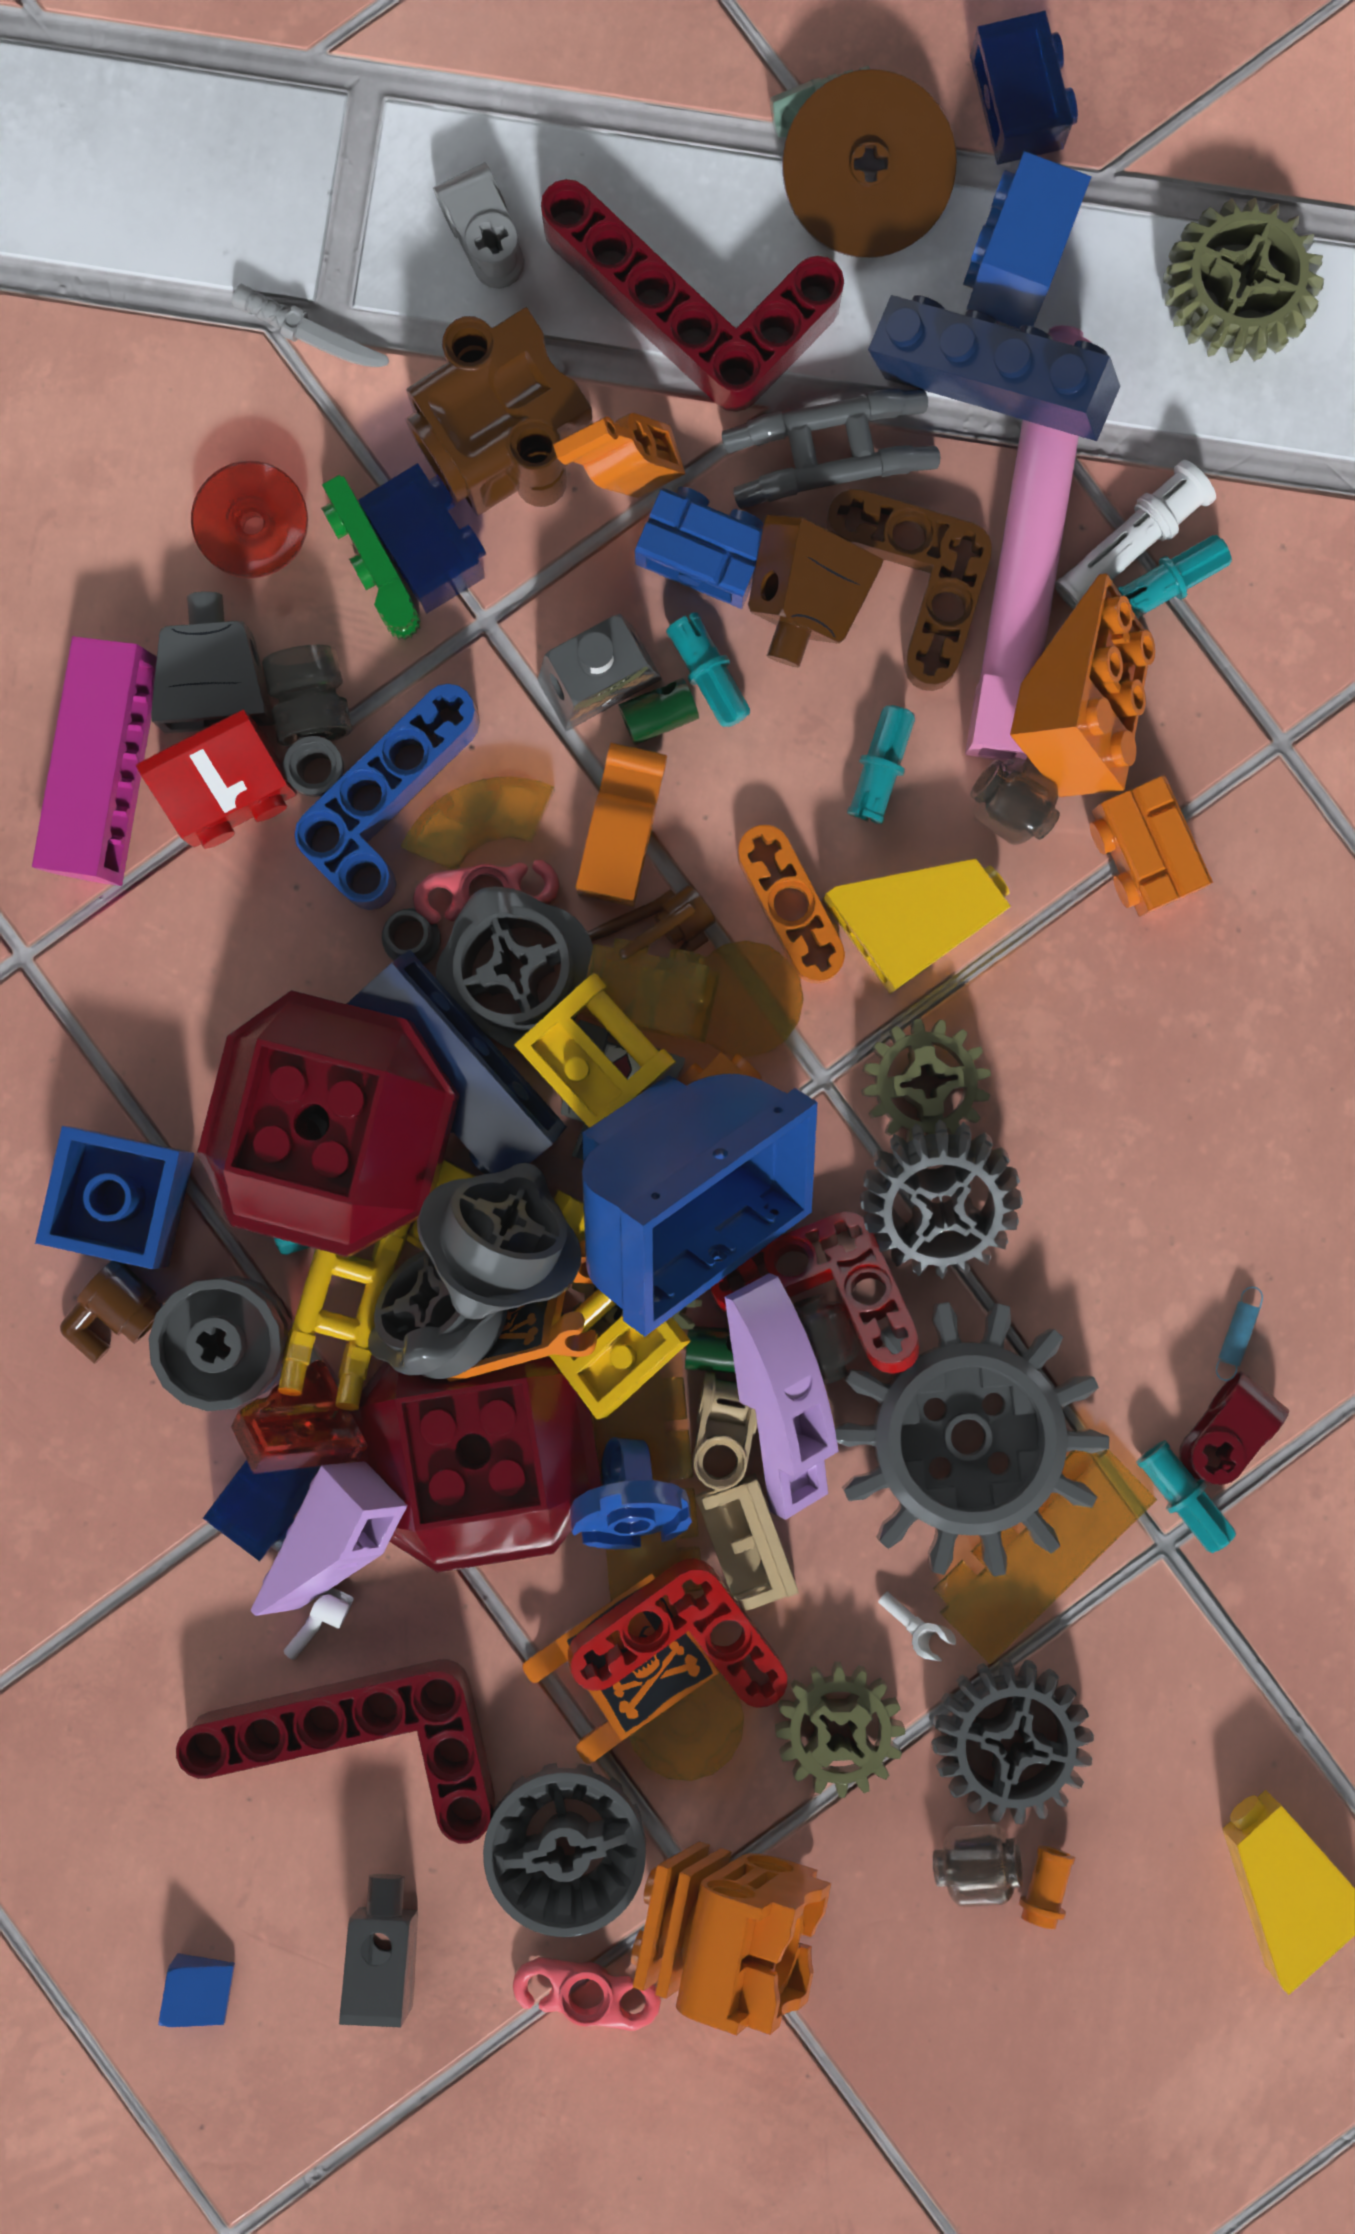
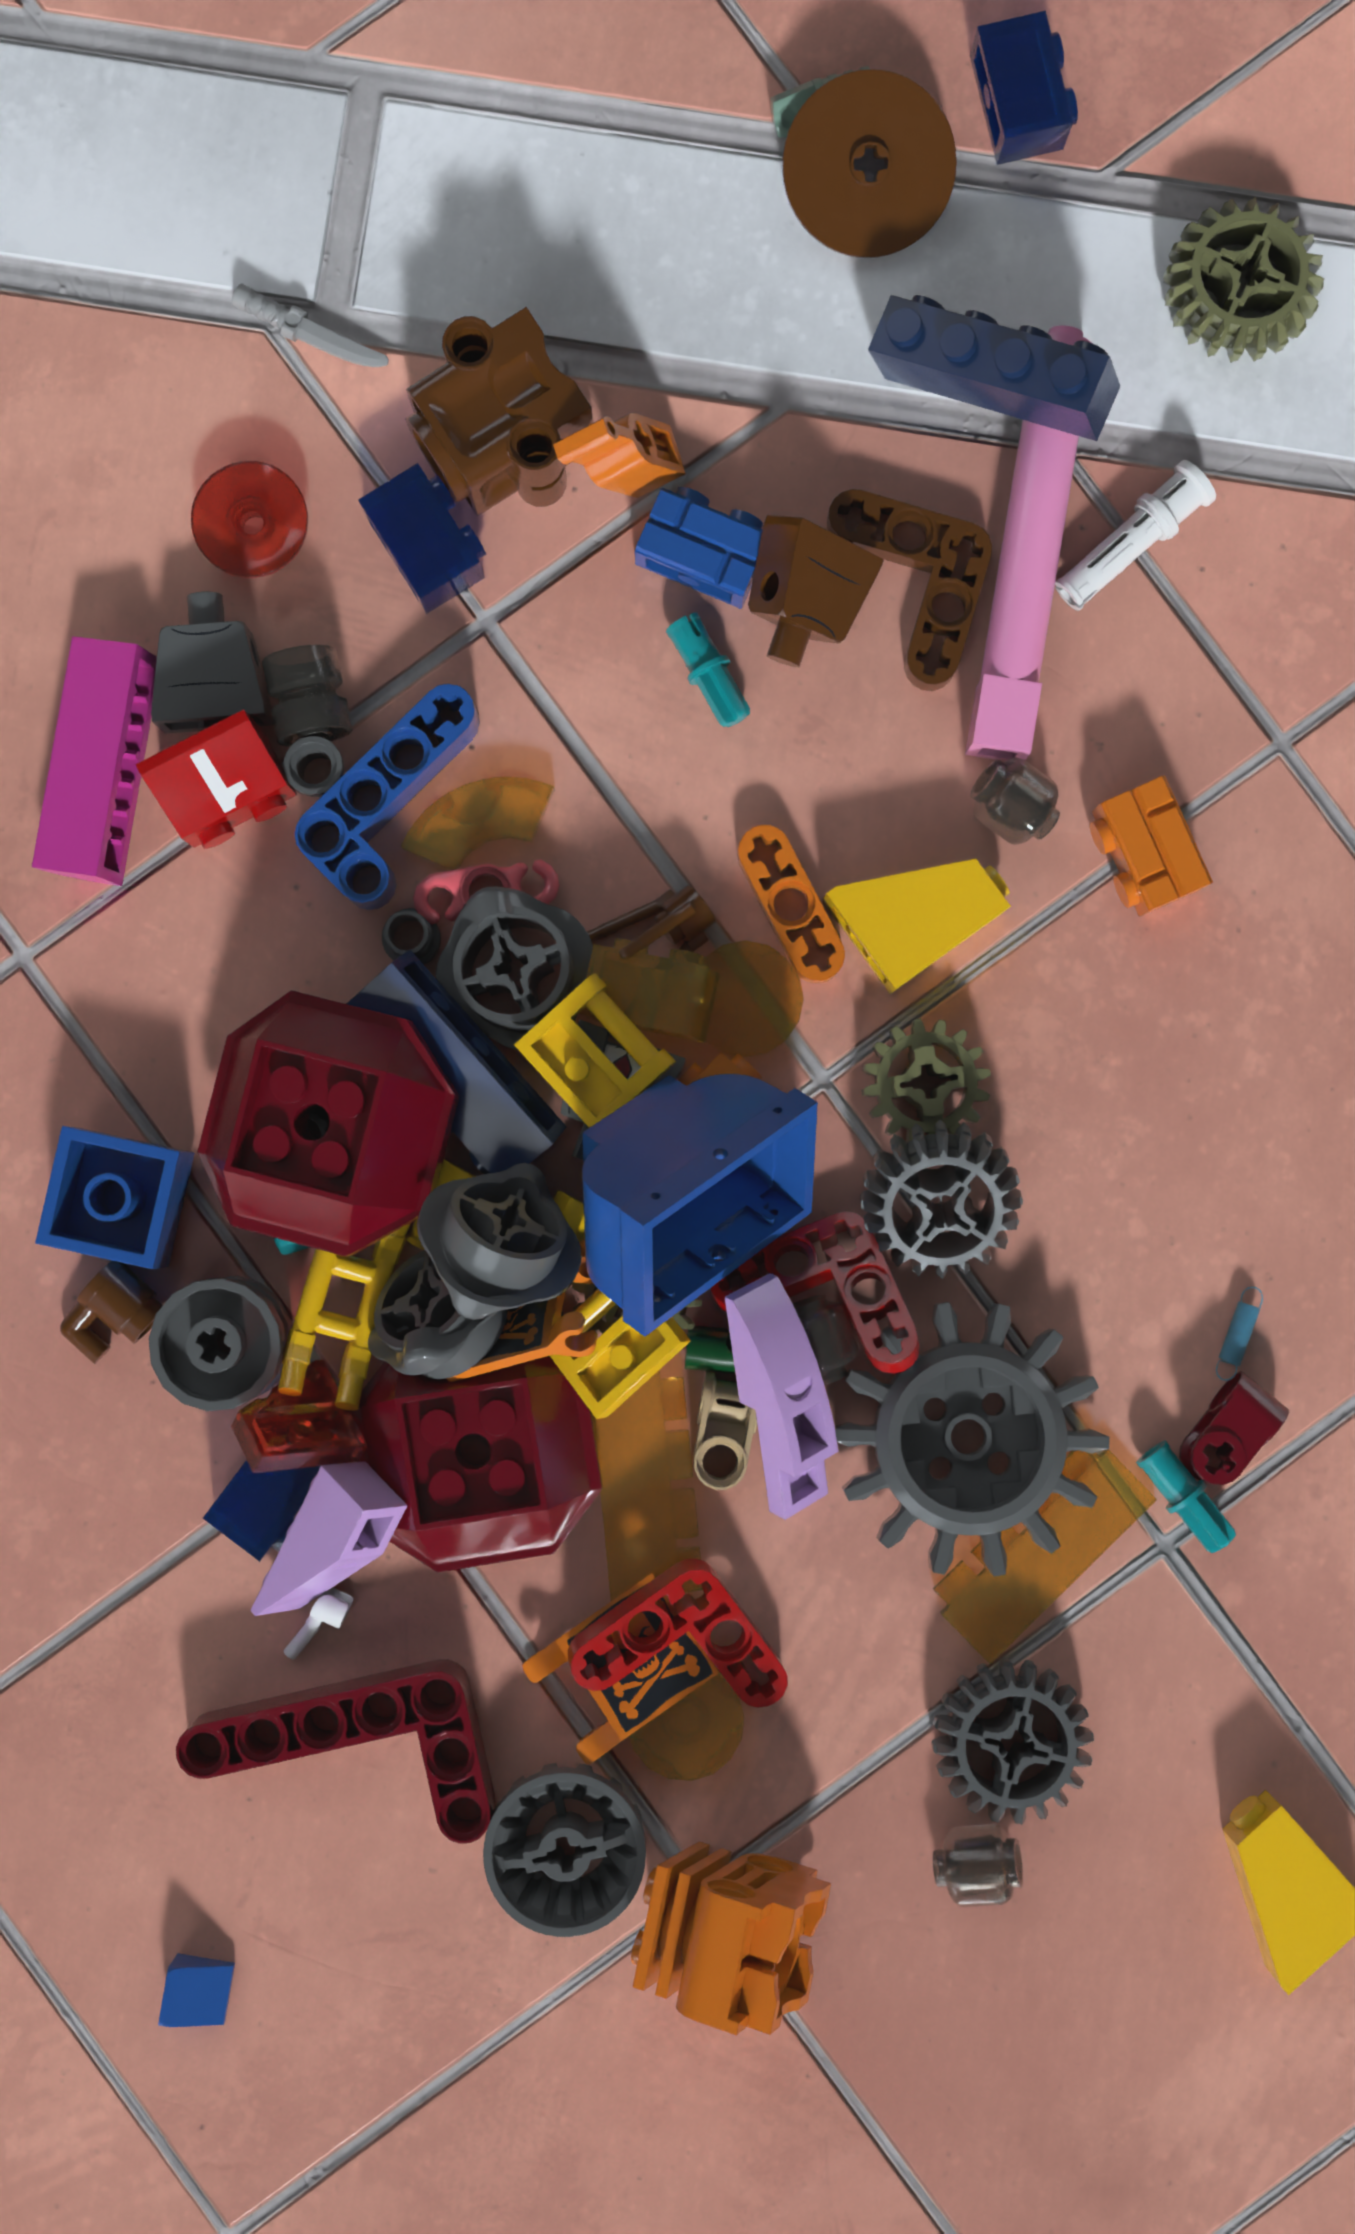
(372, 561): green hinge -> none
(377, 1980): dark grey torso -> none
(482, 222): light grey piece -> none
(565, 1974): coral piece -> none
(596, 671): dark grey torso -> none
(621, 825): orange piece -> none
(629, 1501): blue tile -> none
(659, 711): dark green piece -> none
(685, 307): dark red beam -> none
(747, 1543): tan hinge -> none
(807, 472): dark grey piece -> none
(824, 1749): olive gear -> none
(882, 764): teal axle -> none
(919, 1629): white hand -> none
(1024, 239): blue brick -> none
(1047, 1888): orange pin -> none
(1086, 695): orange slope -> none
(1177, 575): teal axle -> none

